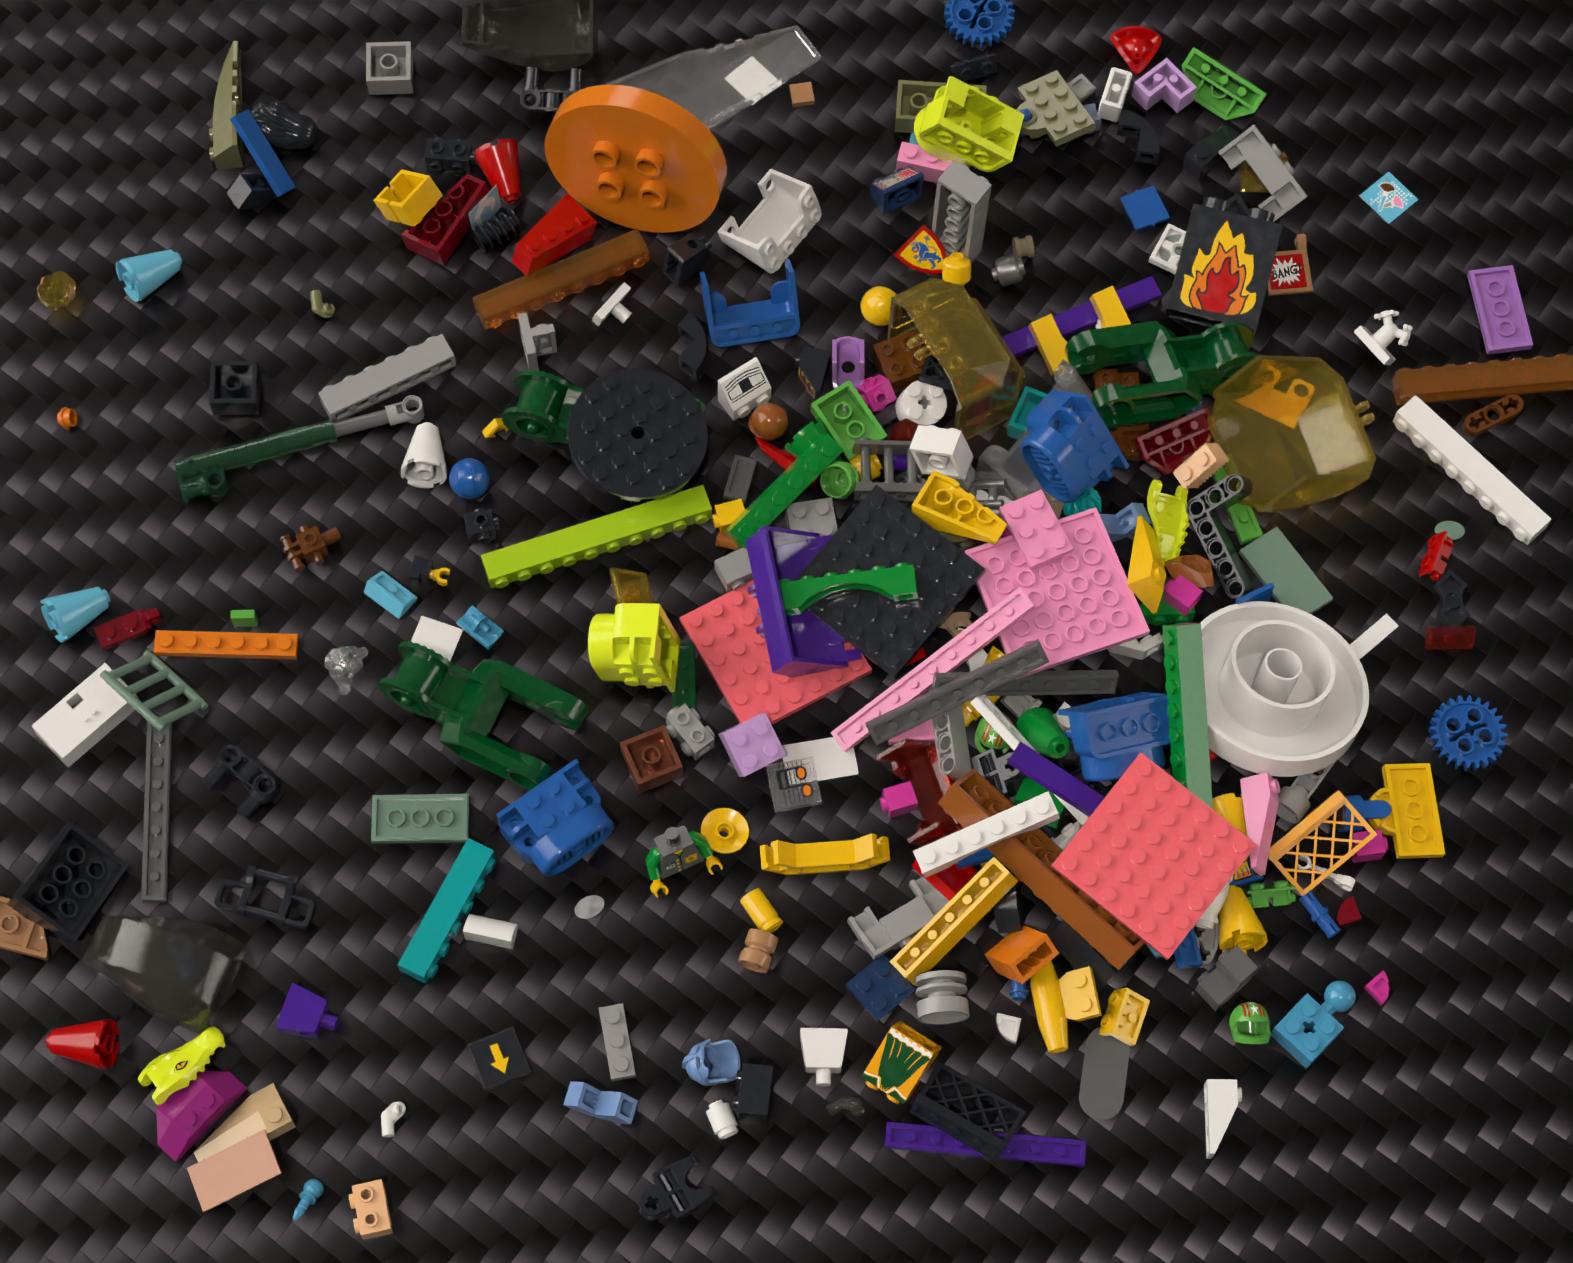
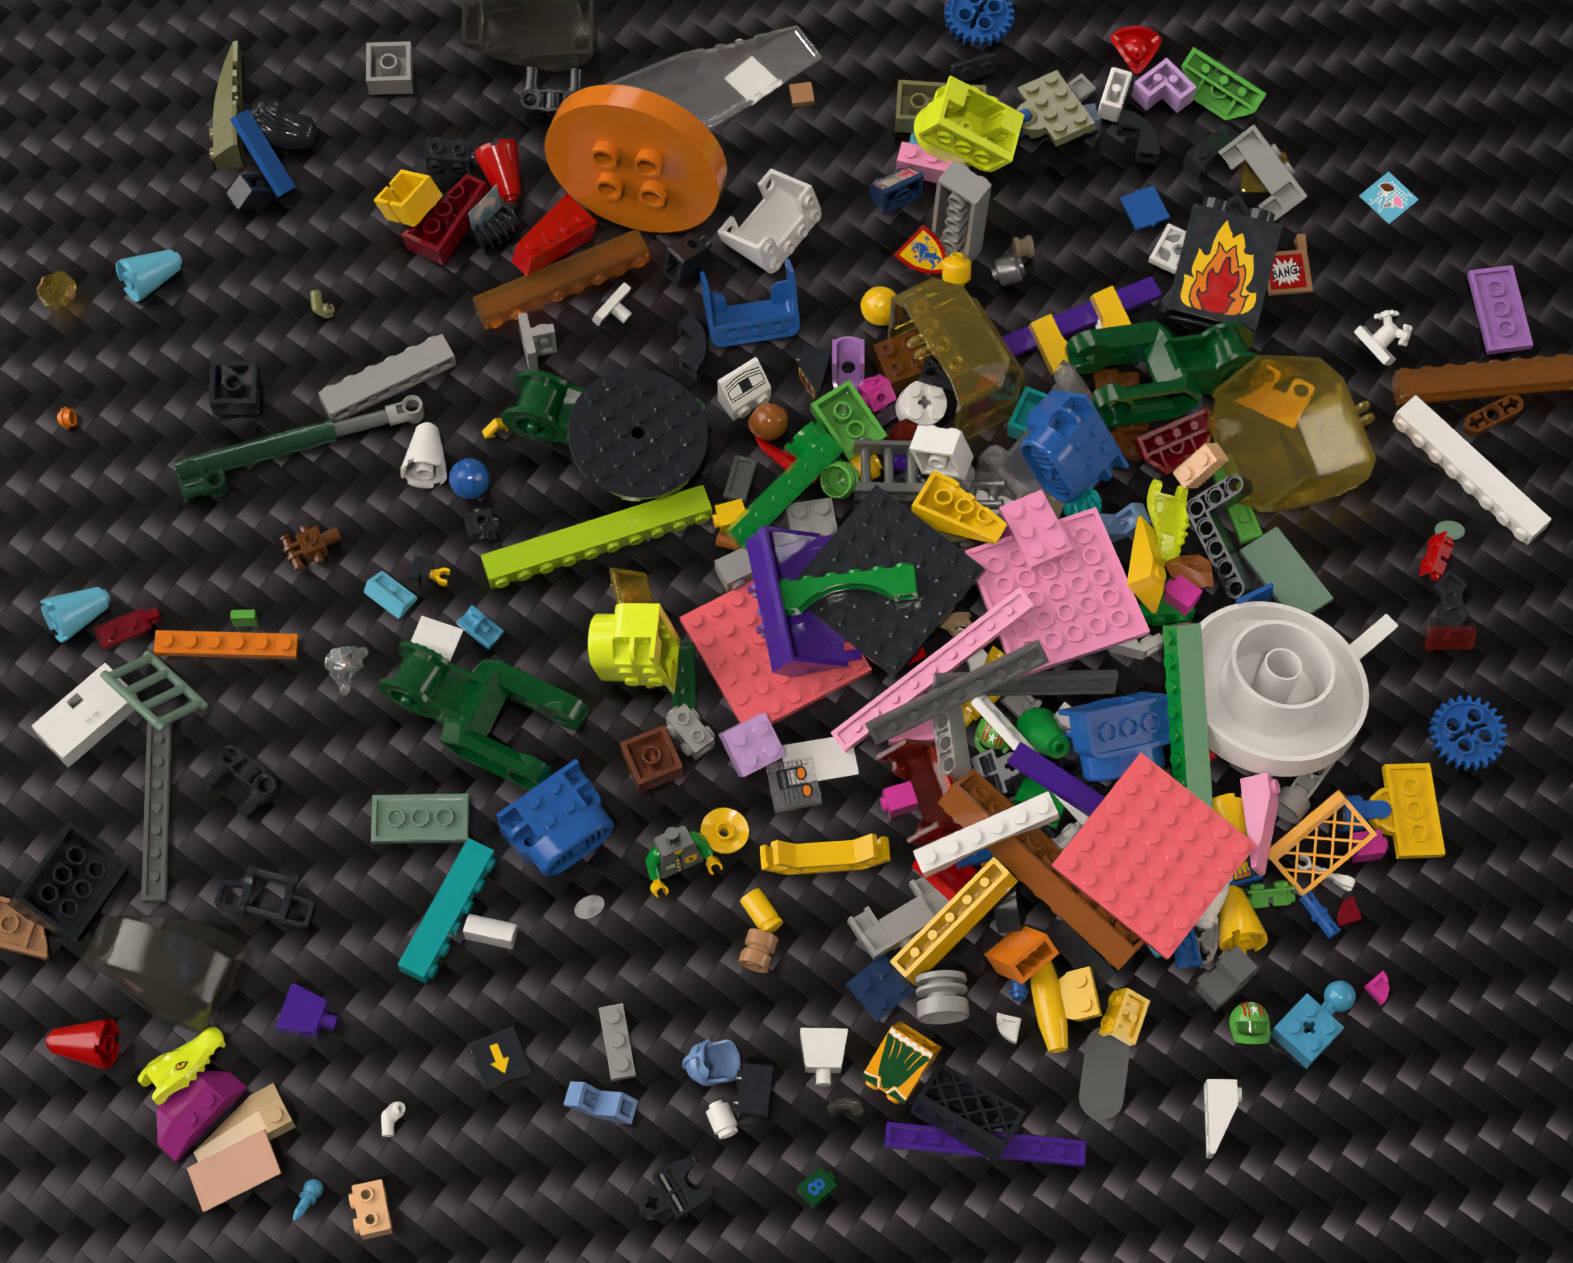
(817, 1187): none -> dark green brick

